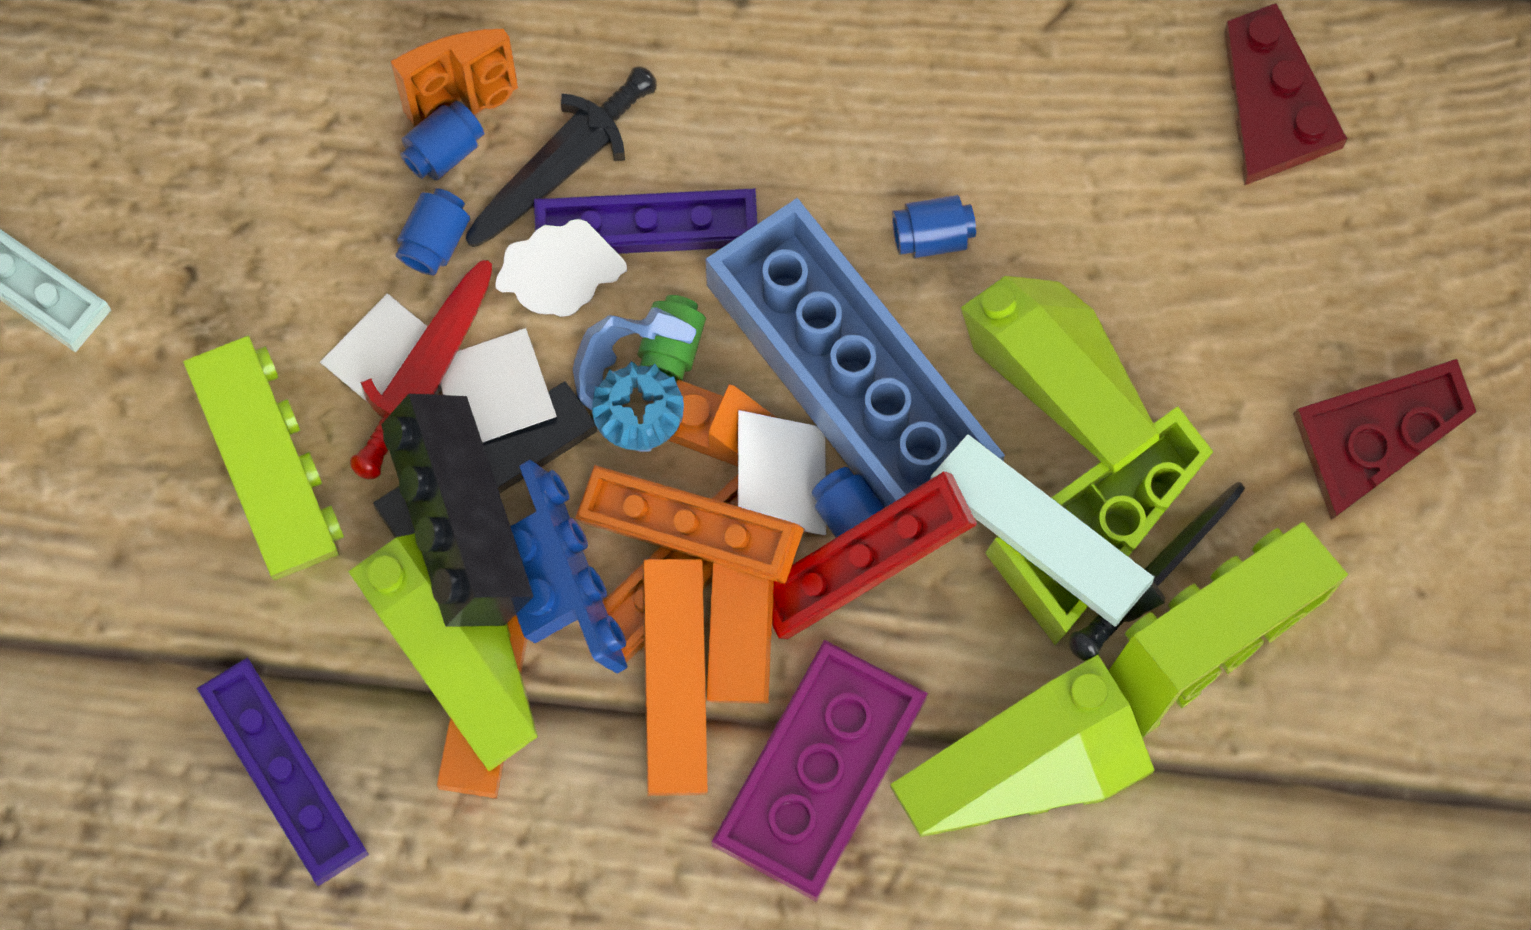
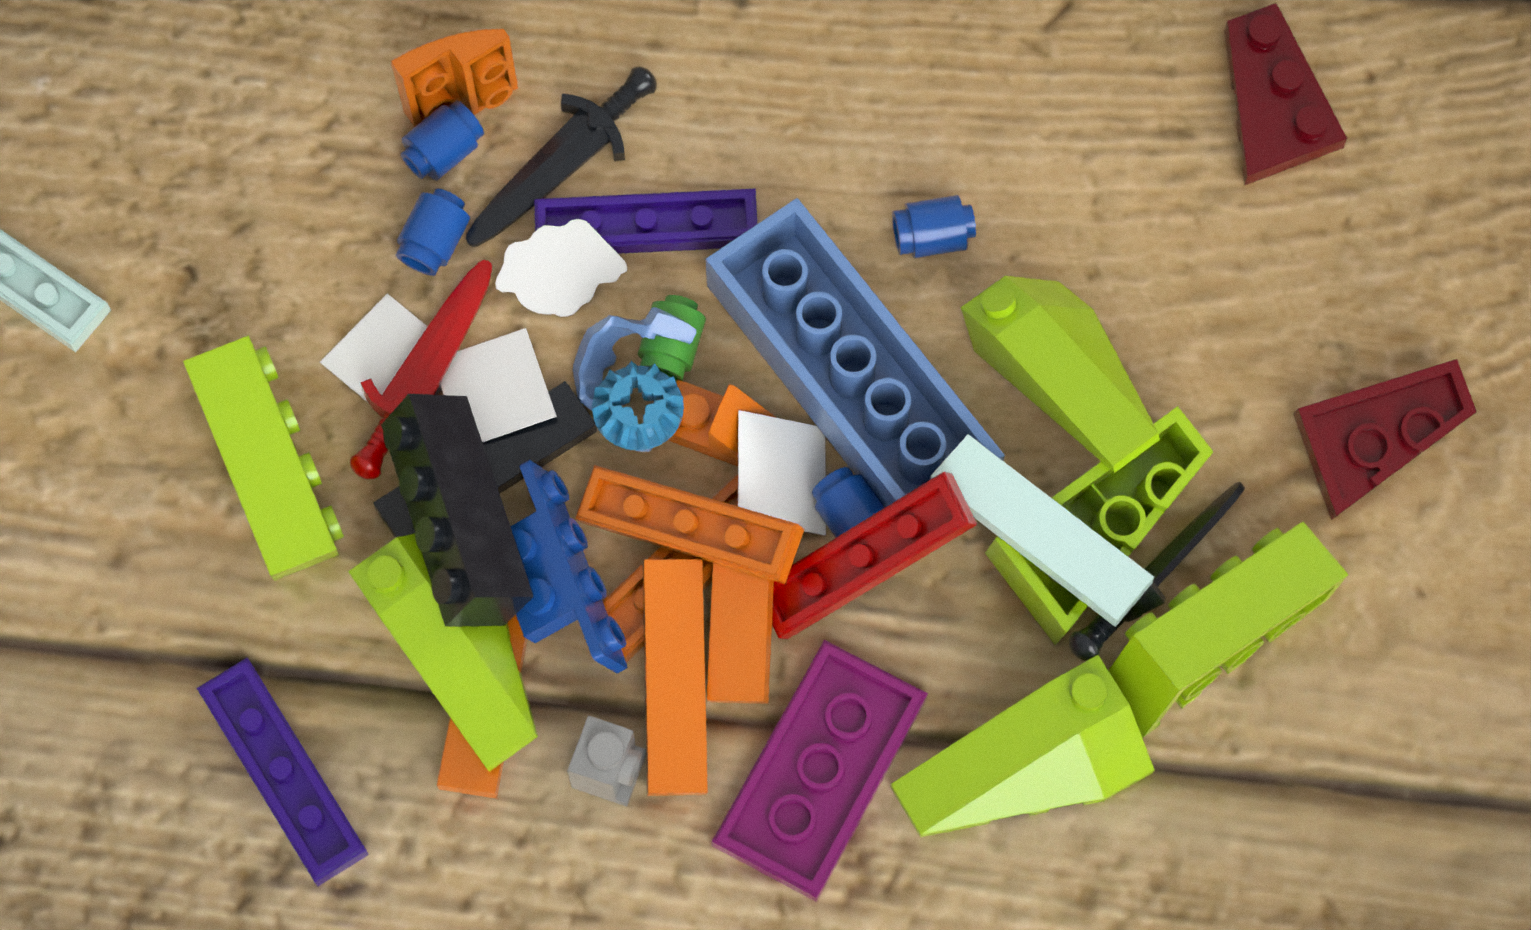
(606, 761): none -> light grey brick

